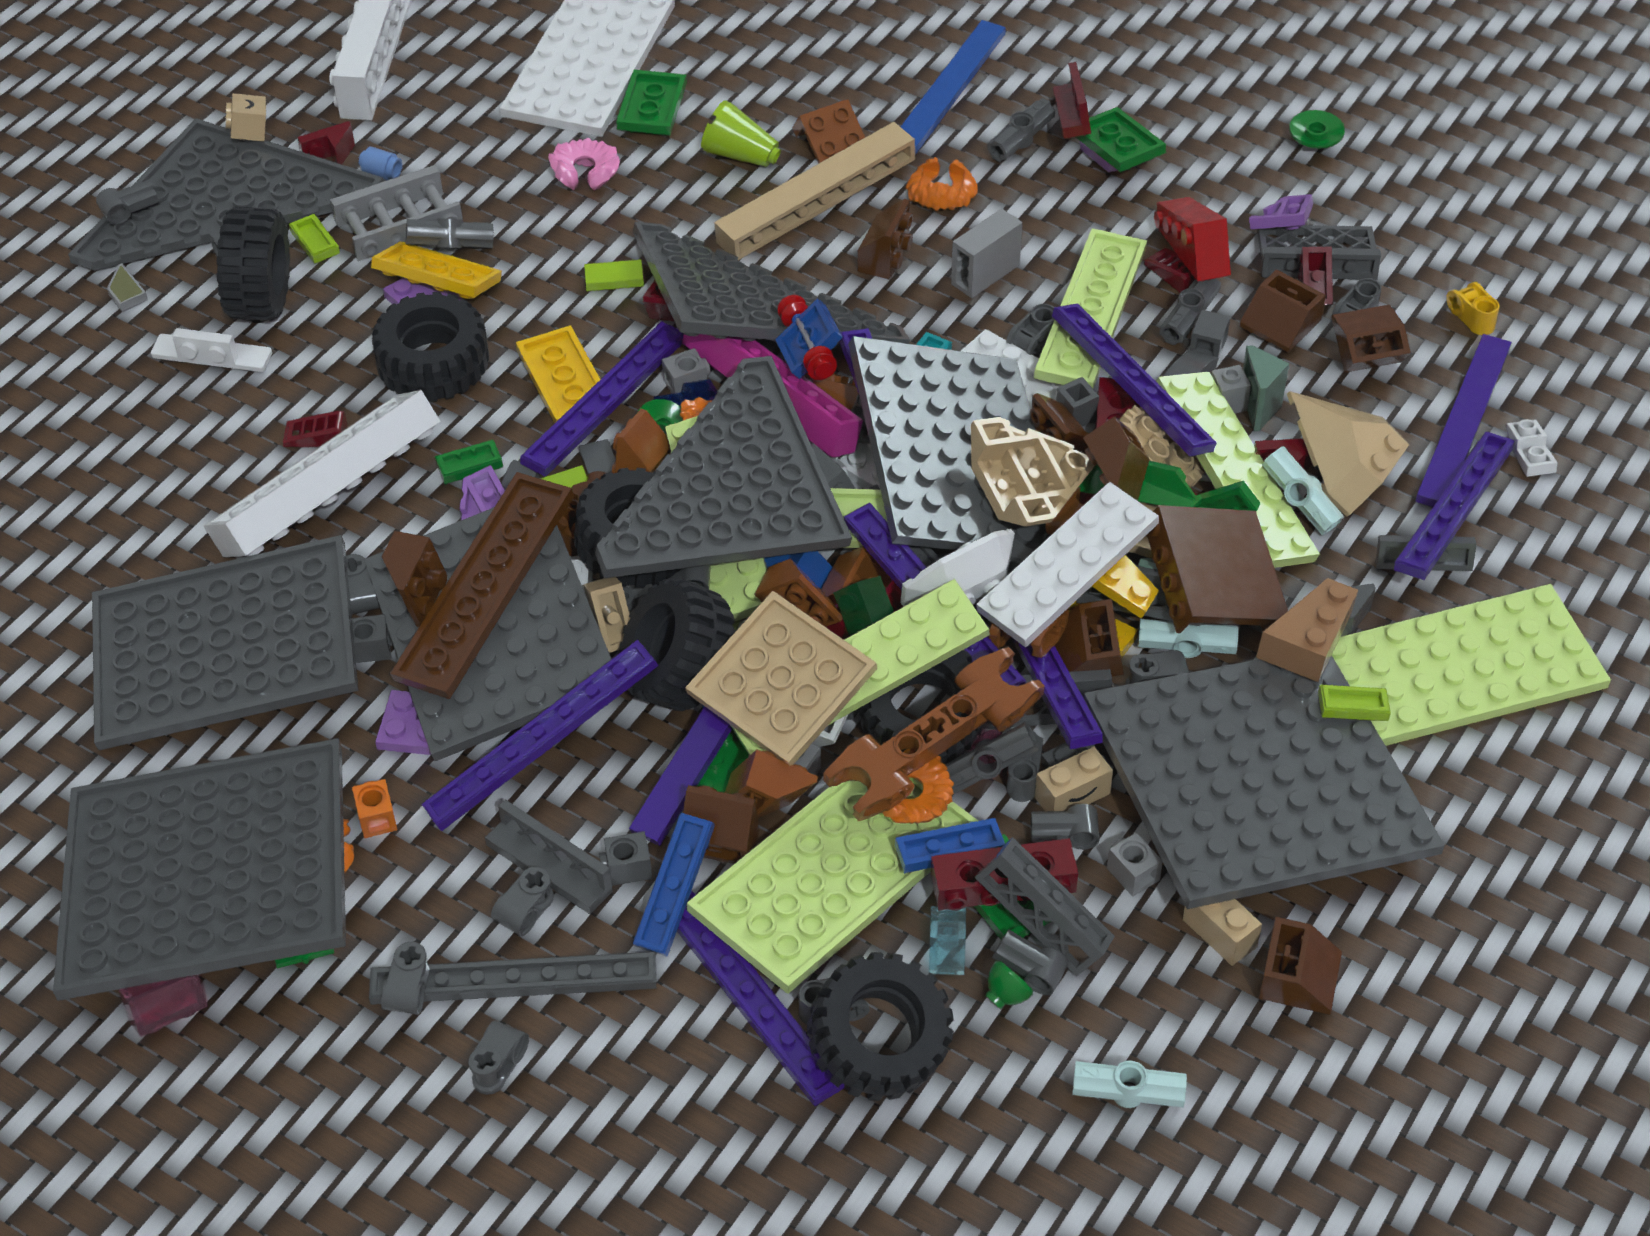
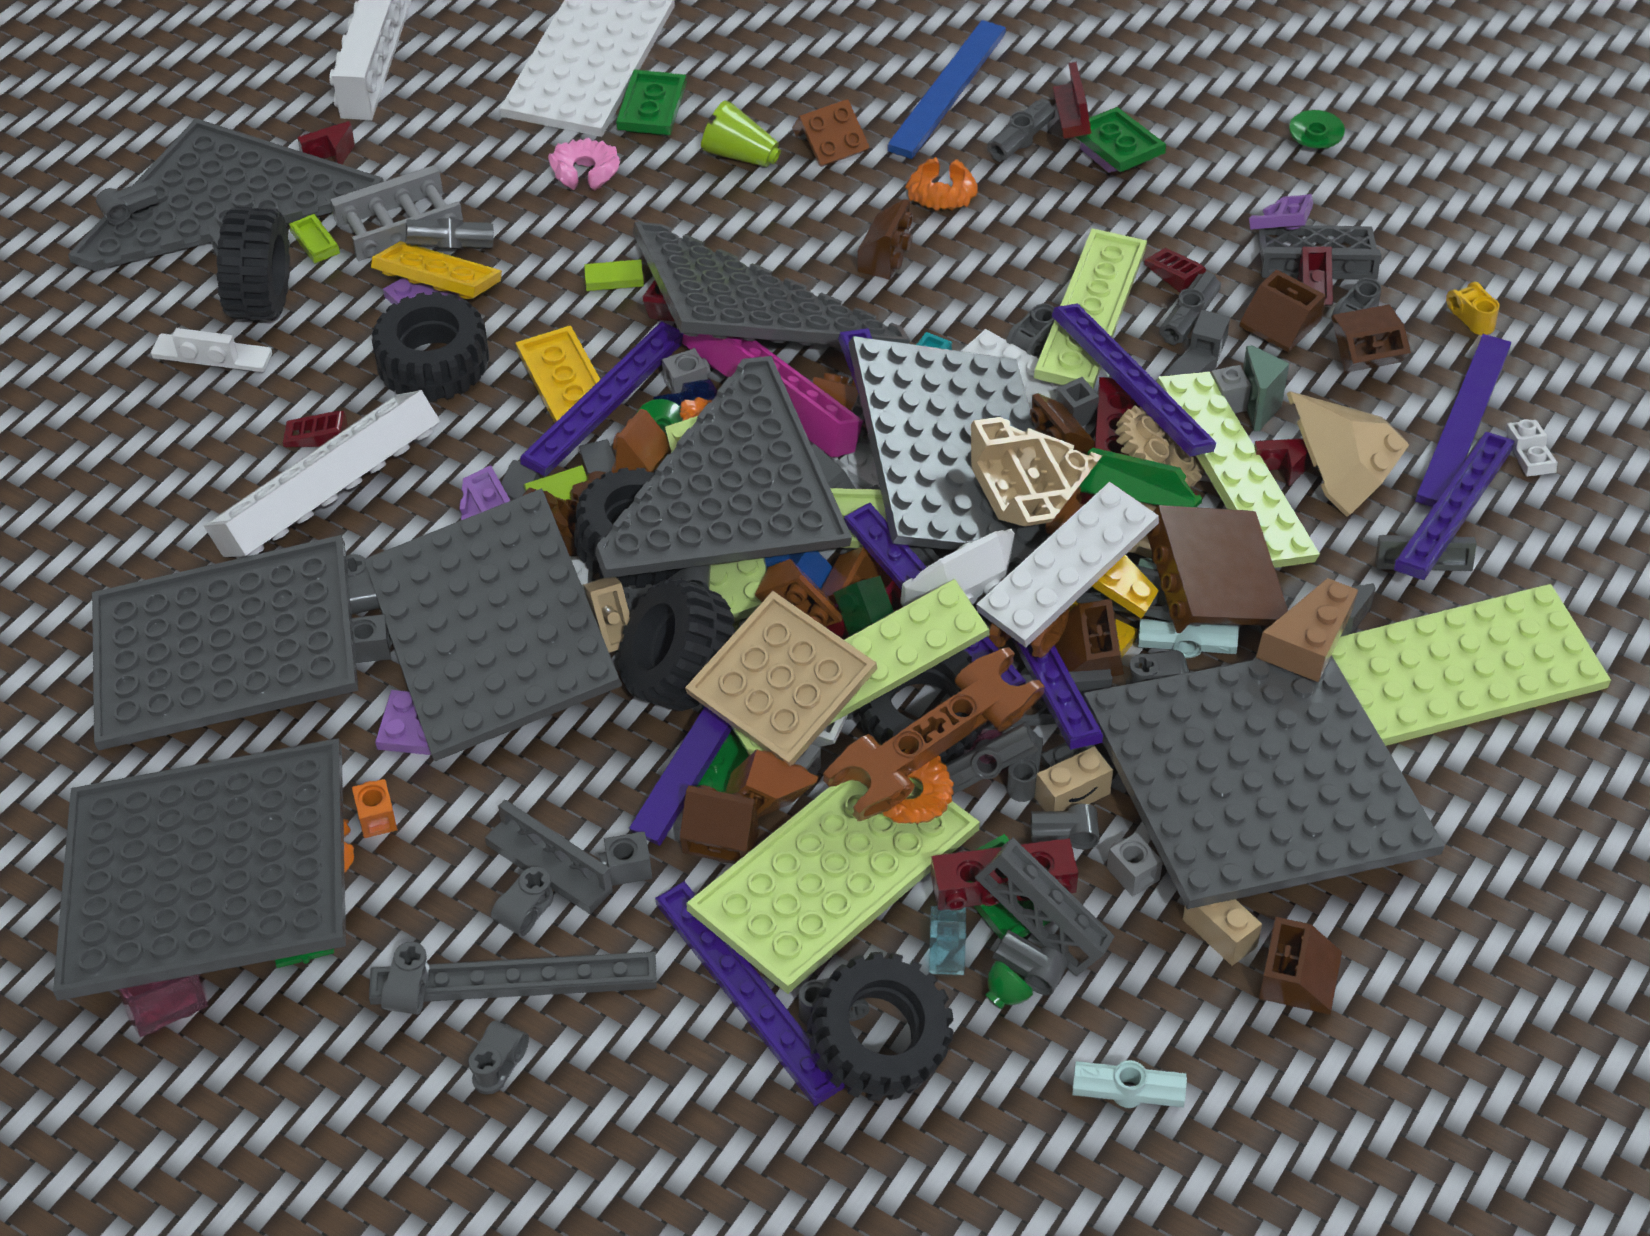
(125, 289): tile -> none
(246, 117): tan brick -> none
(380, 163): medium blue brick -> none
(415, 572): reddish brown slope -> none
(468, 460): green plate -> none
(482, 585): reddish brown plate -> none
(539, 735): dark purple tile -> none
(673, 884): blue tile -> none
(808, 337): plate -> none
(815, 191): tan brick -> none
(916, 849): blue plate -> none
(986, 253): light grey brick -> none
(1118, 456): reddish brown slope -> none
(1196, 236): red wedge -> none
(1233, 496): green plate -> none
(1289, 476): light aqua piece -> none
(1354, 702): lime tile -> none

